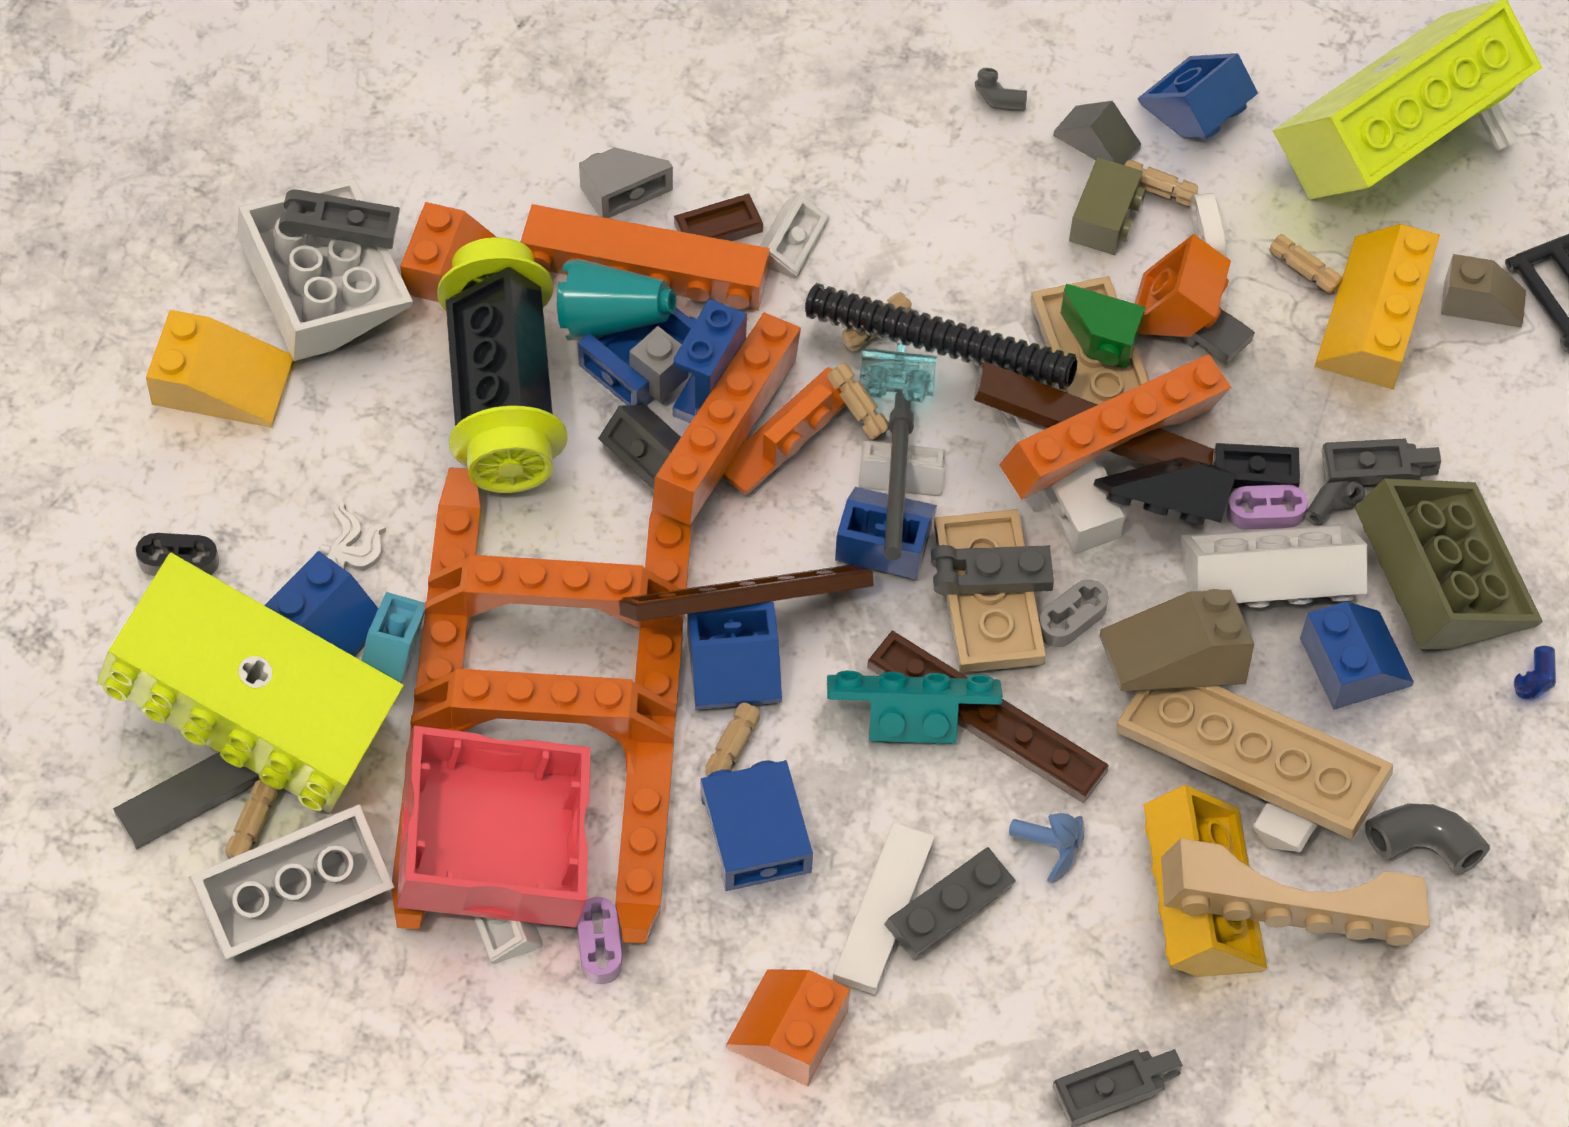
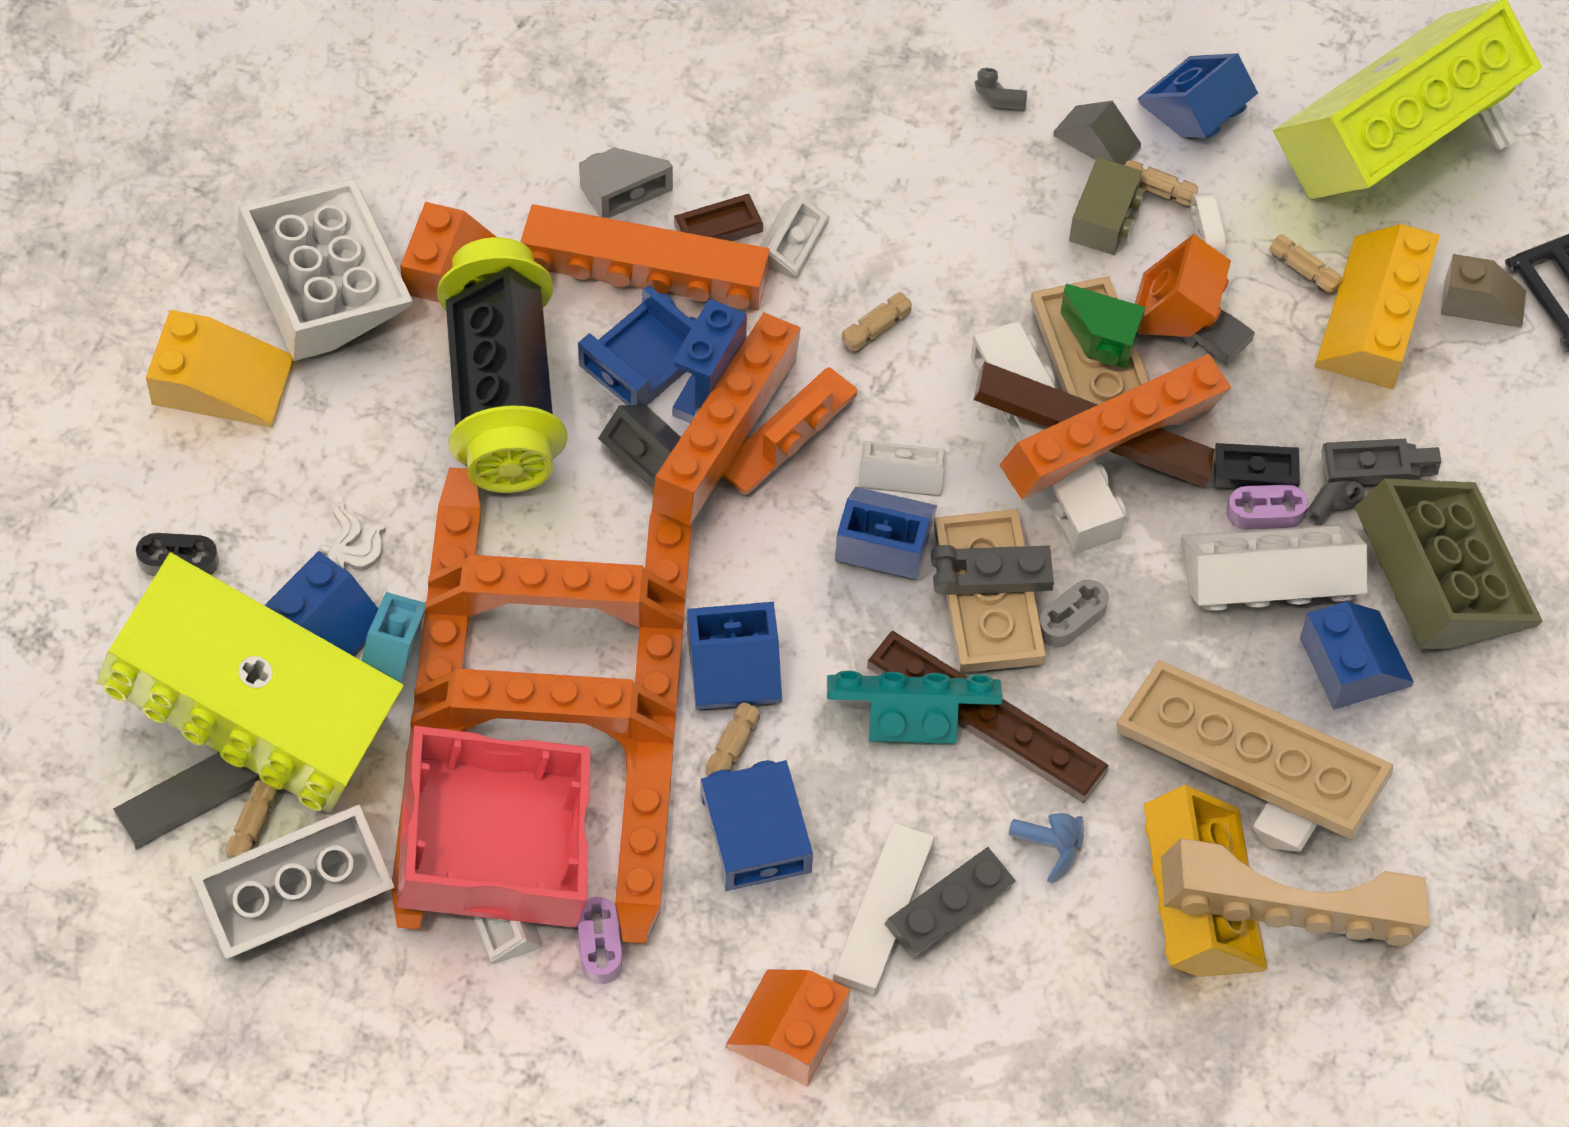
(339, 218): dark grey plate -> none
(610, 300): teal cone -> none
(655, 362): light grey brick -> none
(745, 592): reddish brown tile -> none
(858, 400): tan axle -> none
(898, 371): clear light blue hips -> none
(900, 425): dark grey bar -> none
(940, 335): black piece -> none
(1114, 1084): dark grey hinge -> none
(1176, 484): black slope -> none
(1181, 644): dark tan slope -> none
(1427, 827): dark grey cylinder -> none
(1541, 678): clear blue arm -> none

